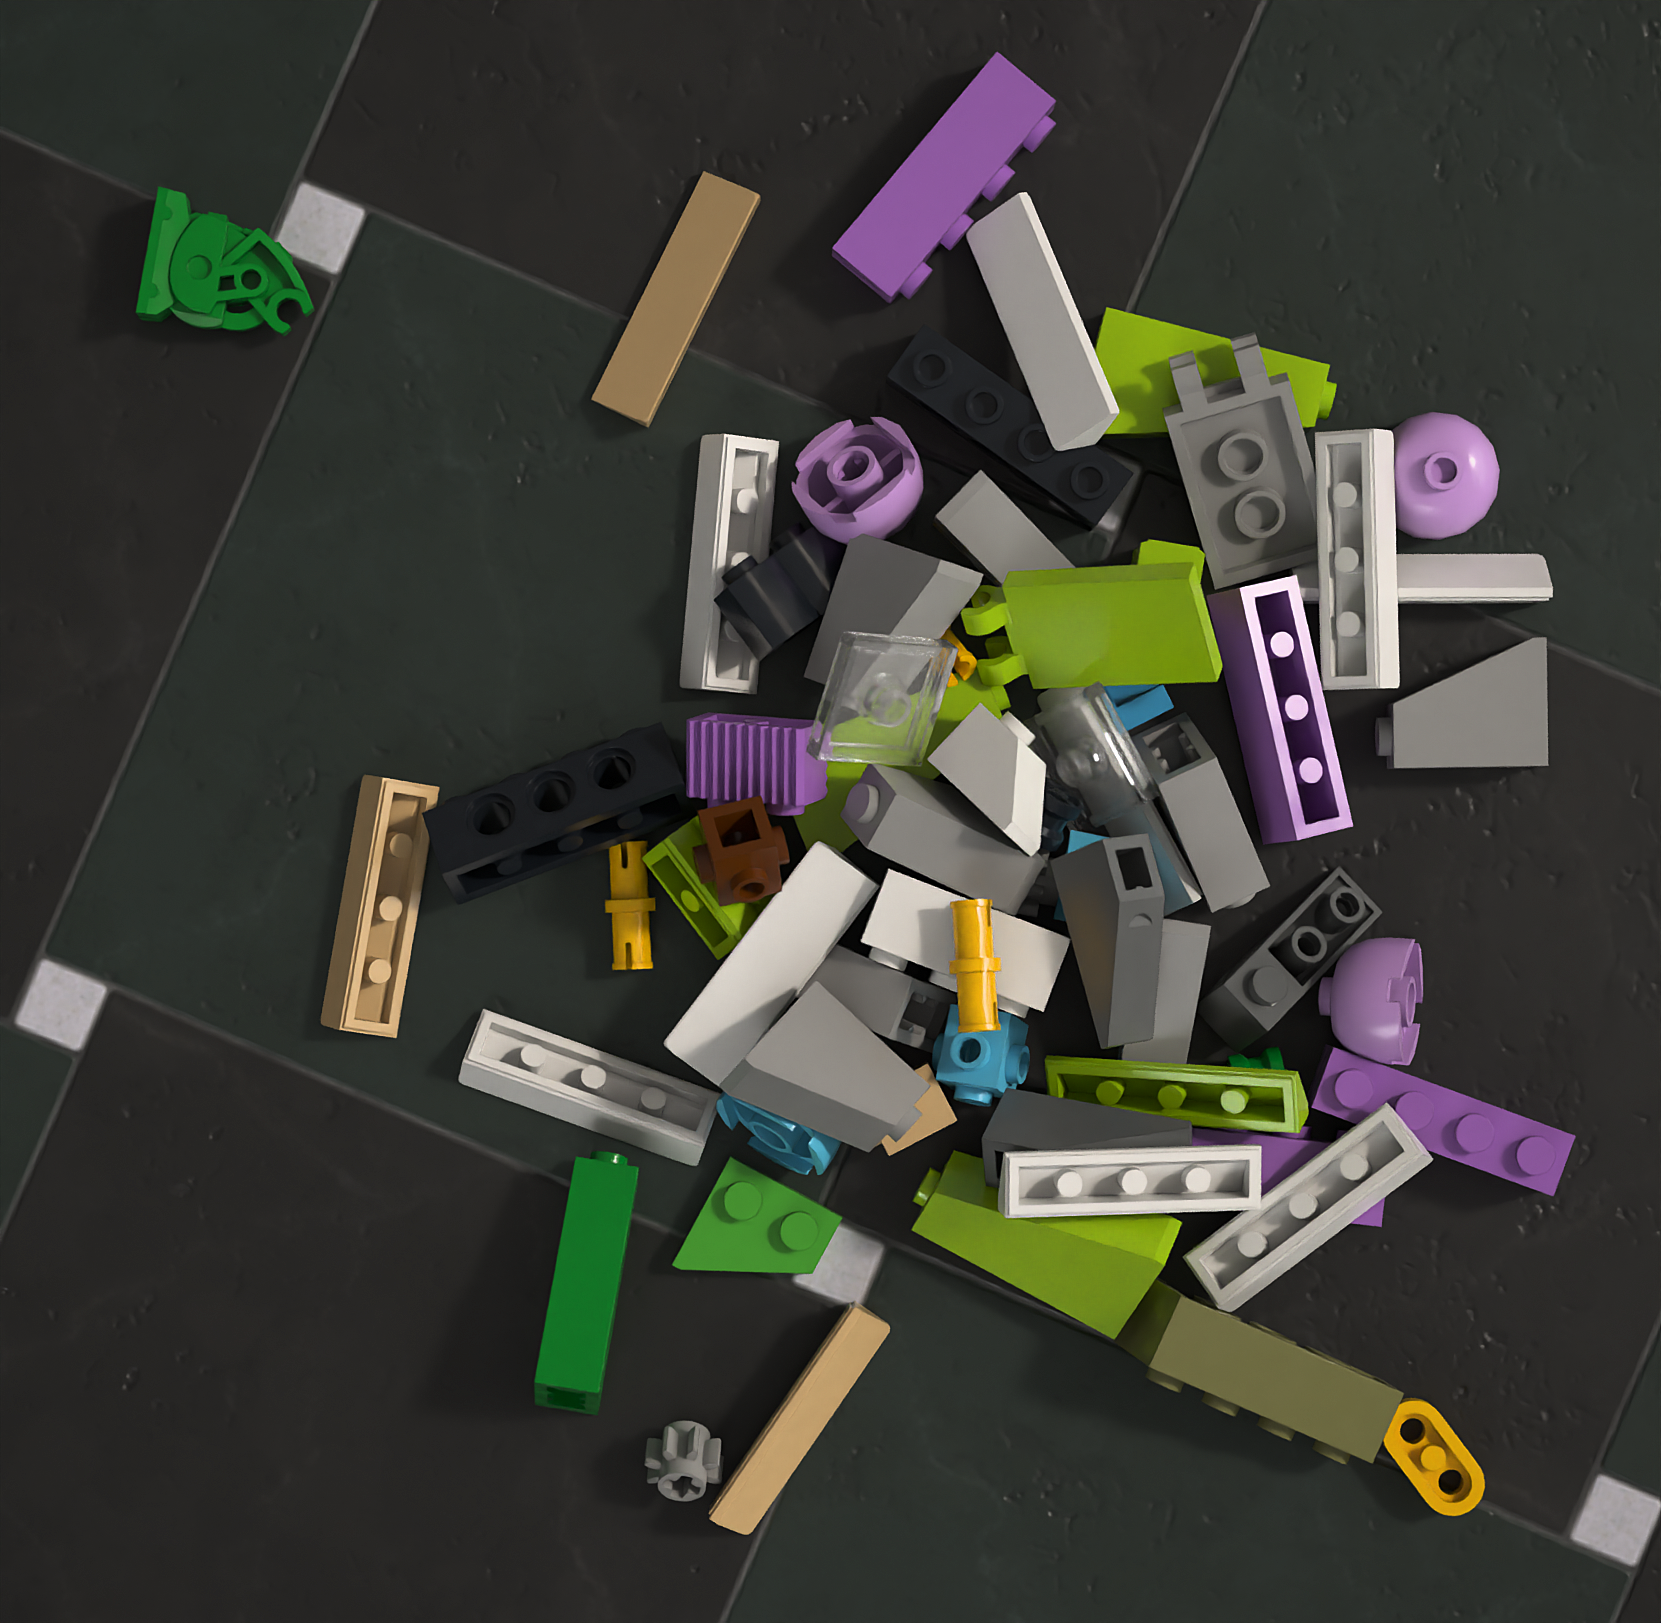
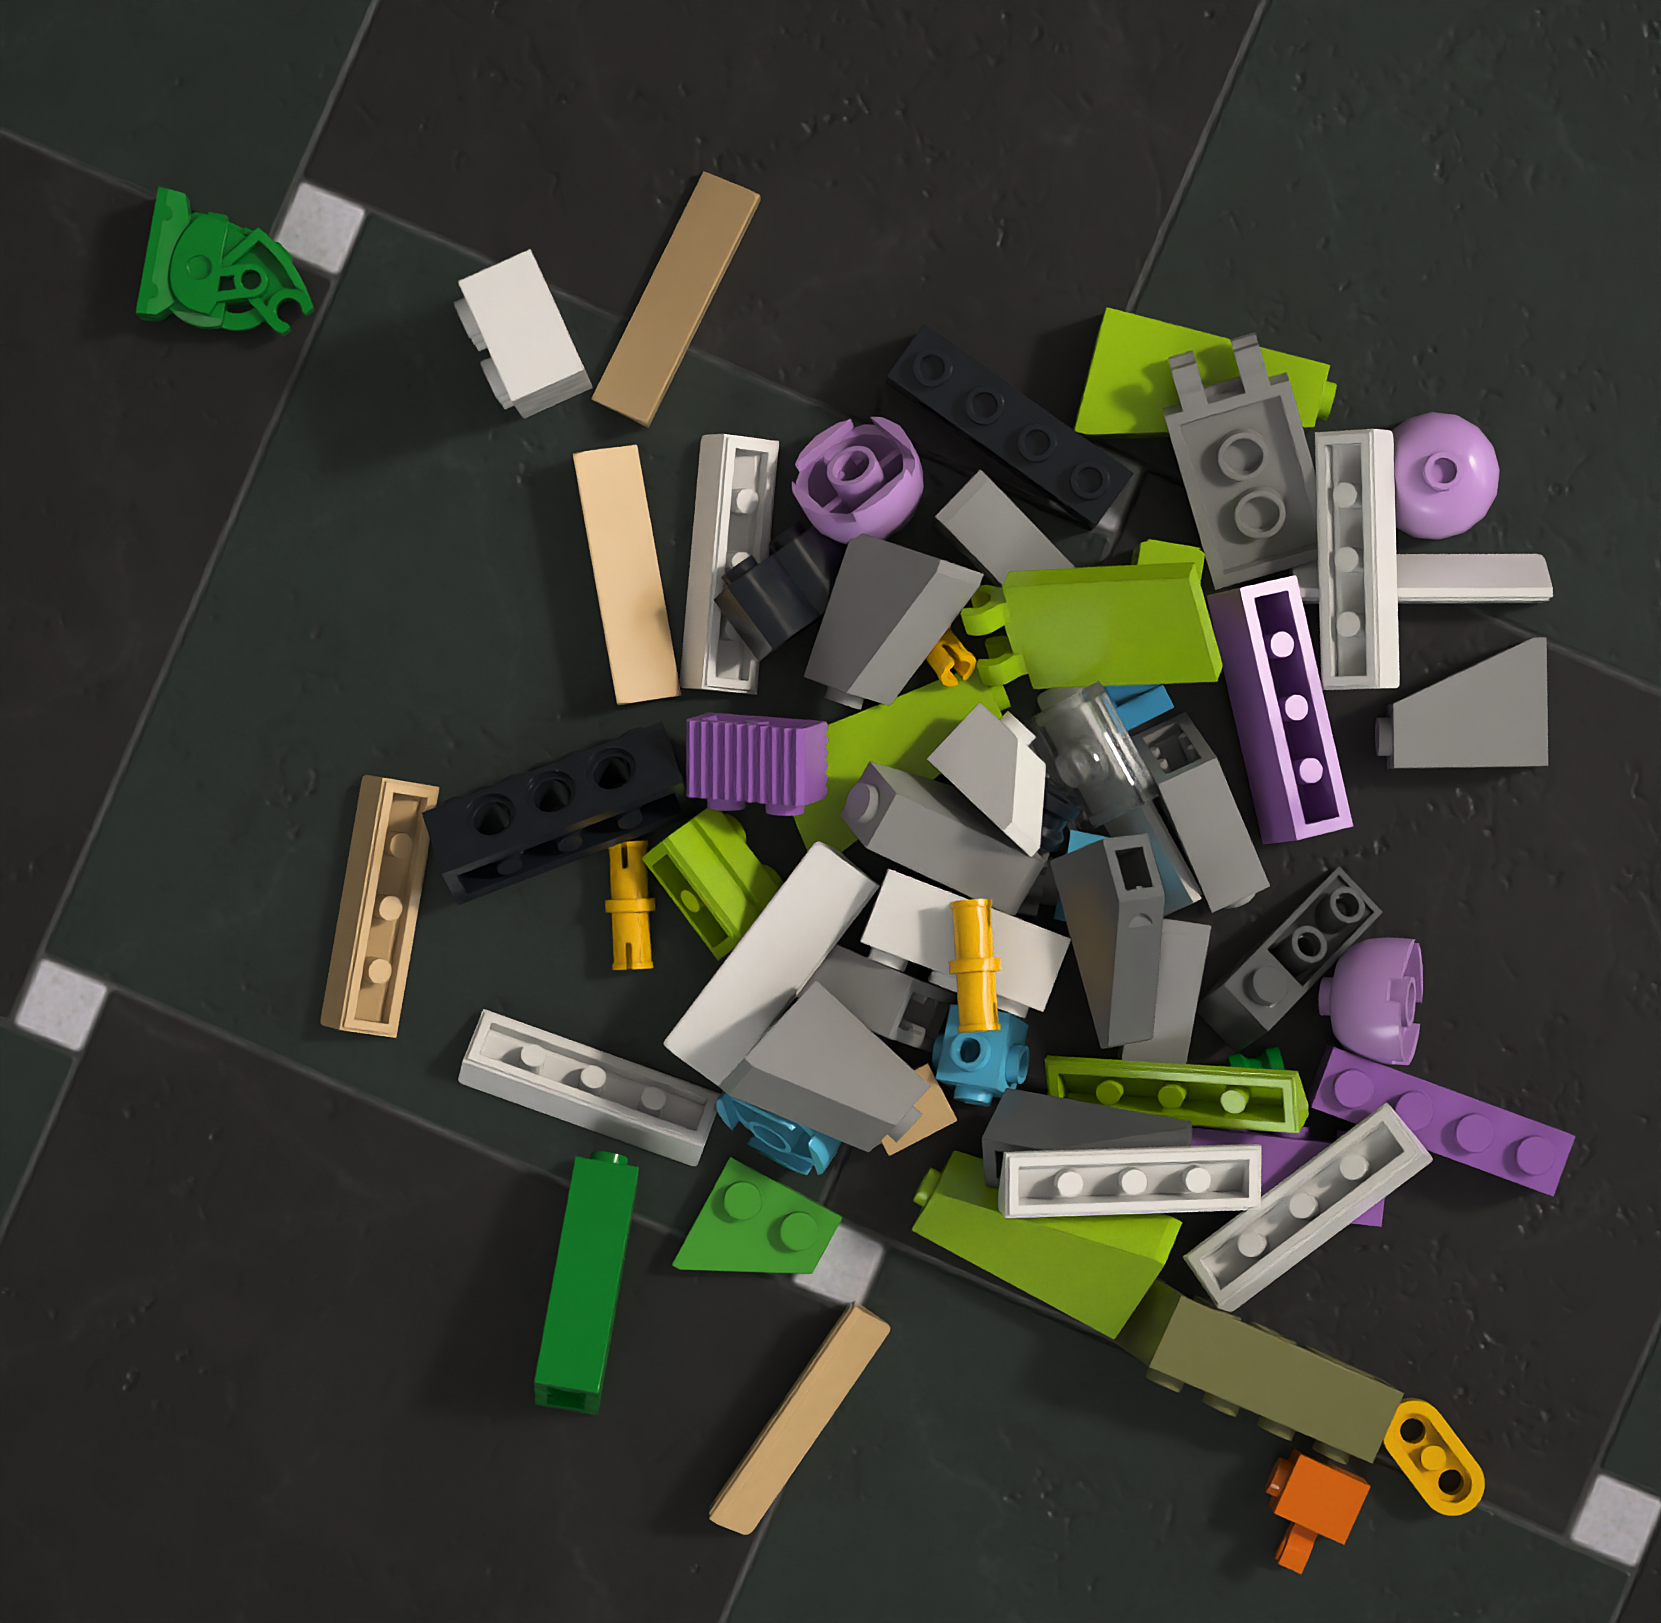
(528, 342): none -> white brick
(627, 574): none -> tan slope
(684, 1460): light grey gear -> none
(740, 851): reddish brown brick -> none
(881, 699): clear plate -> none
(944, 178): medium lavender brick -> none
(1043, 324): white slope -> none
(1315, 1500): none -> orange brick

